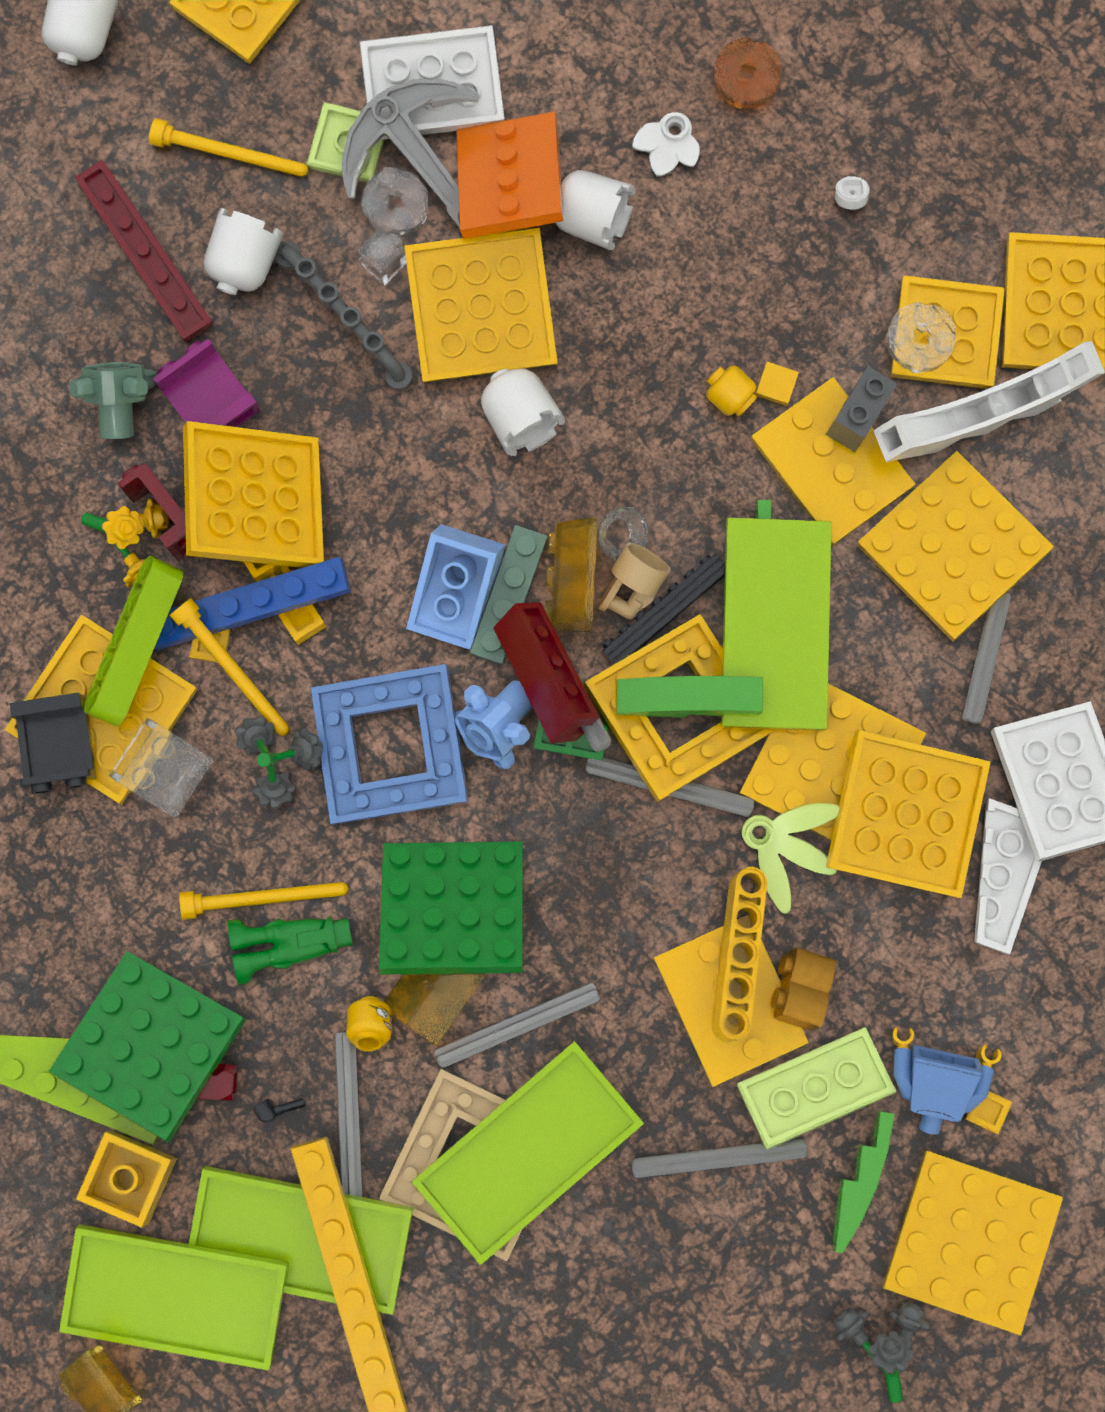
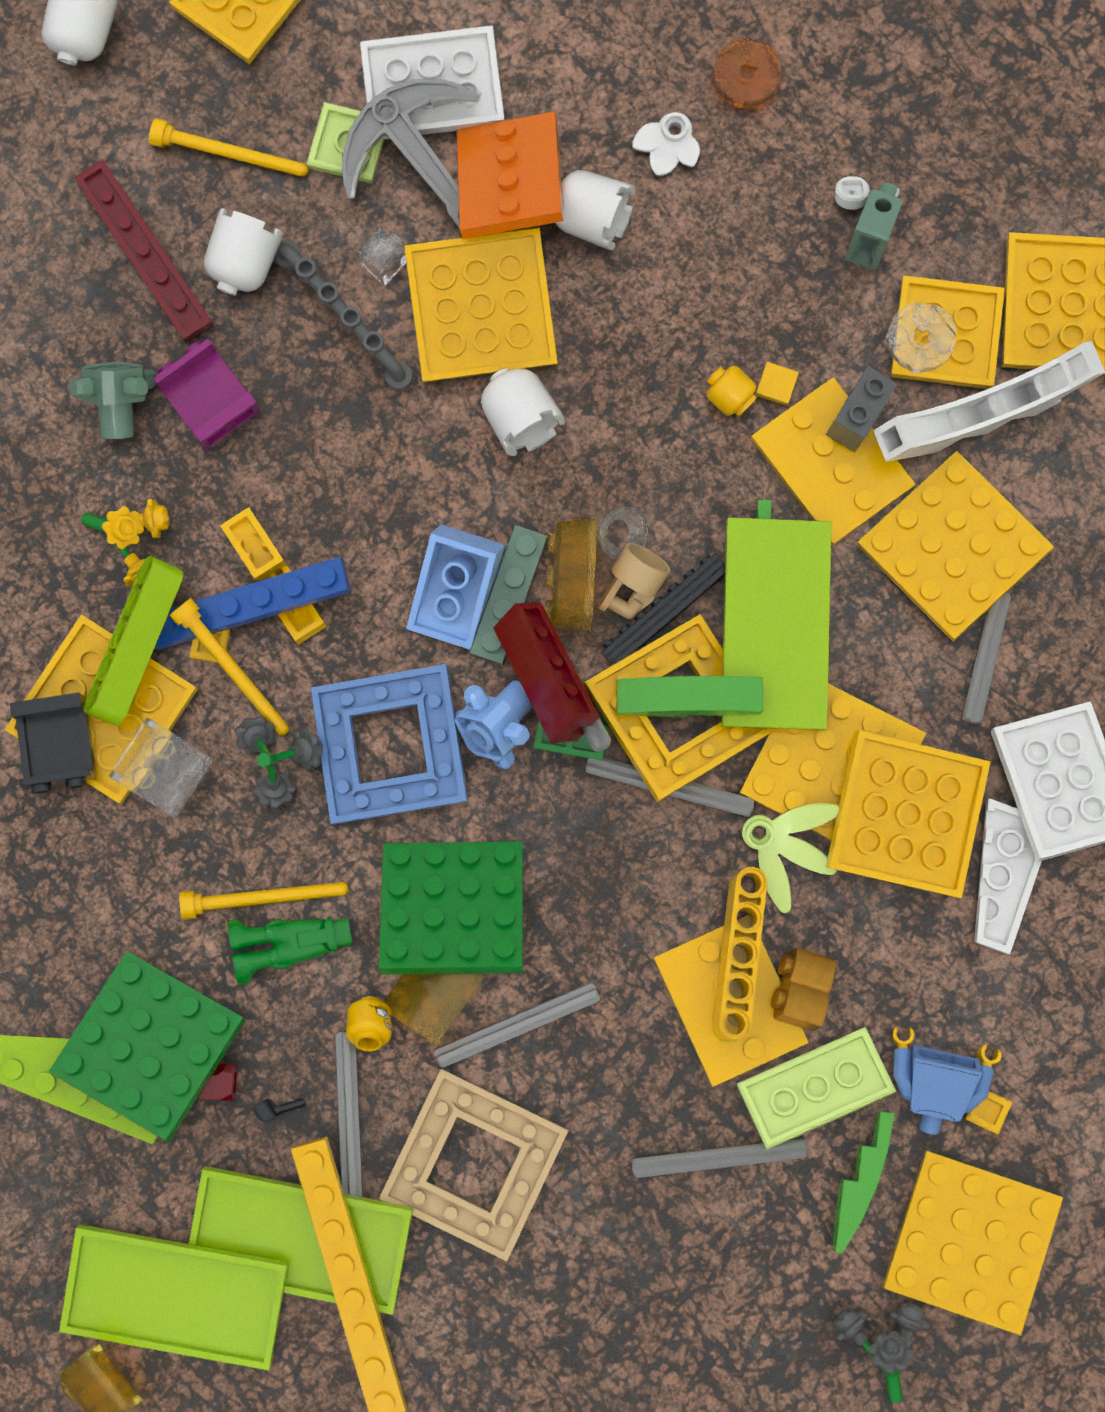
(126, 1178): yellow brick -> none
(138, 482): dark red panel -> none
(252, 495): yellow plate -> none
(393, 183): clear plate -> none
(527, 1153): lime tile -> none
(874, 226): none -> sand green torso

